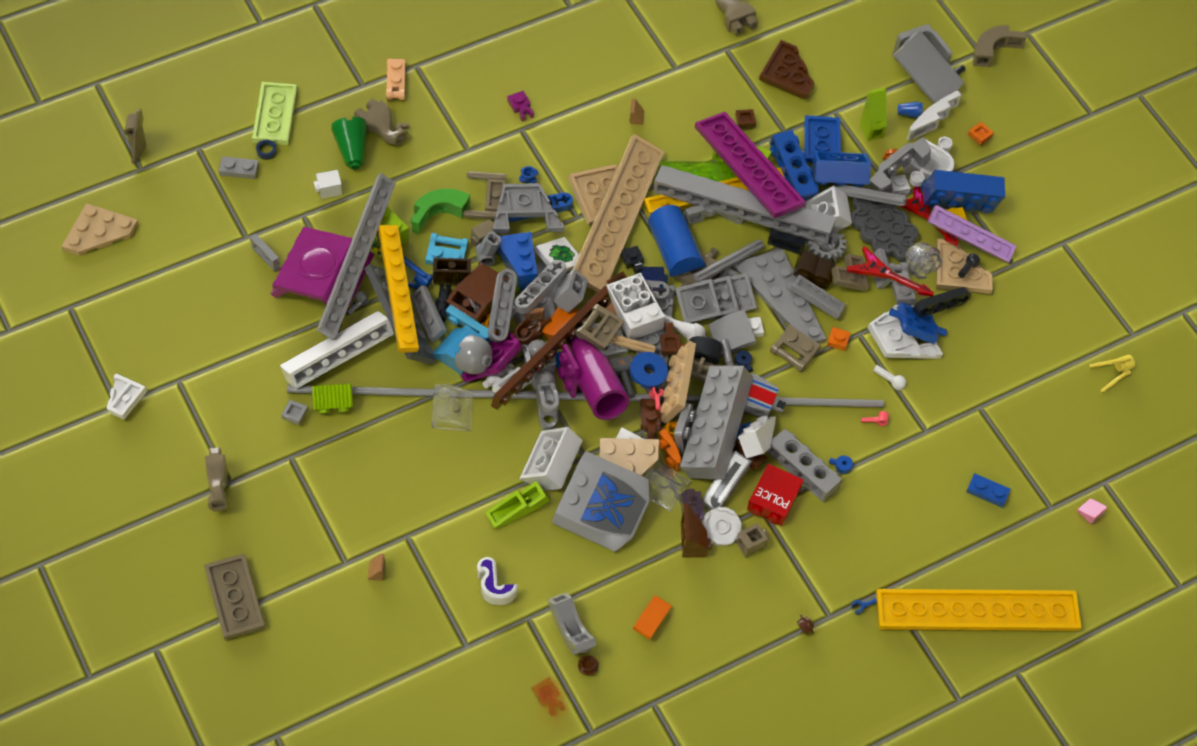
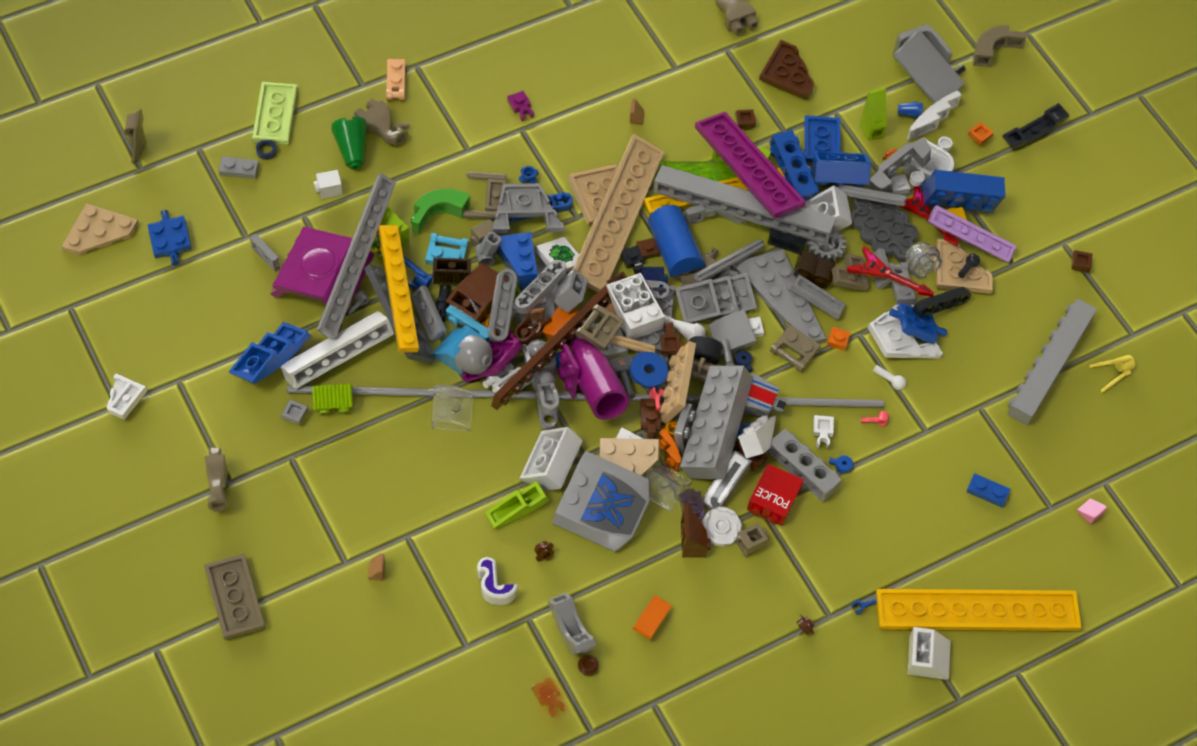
(169, 237): none -> blue plate
(270, 353): none -> blue slope
(544, 550): none -> reddish brown plate
(648, 248): none -> reddish brown plate
(823, 427): none -> white plate
(928, 654): none -> white slope
(1036, 129): none -> black slope
(1051, 362): none -> light grey brick
(1081, 261): none -> reddish brown plate

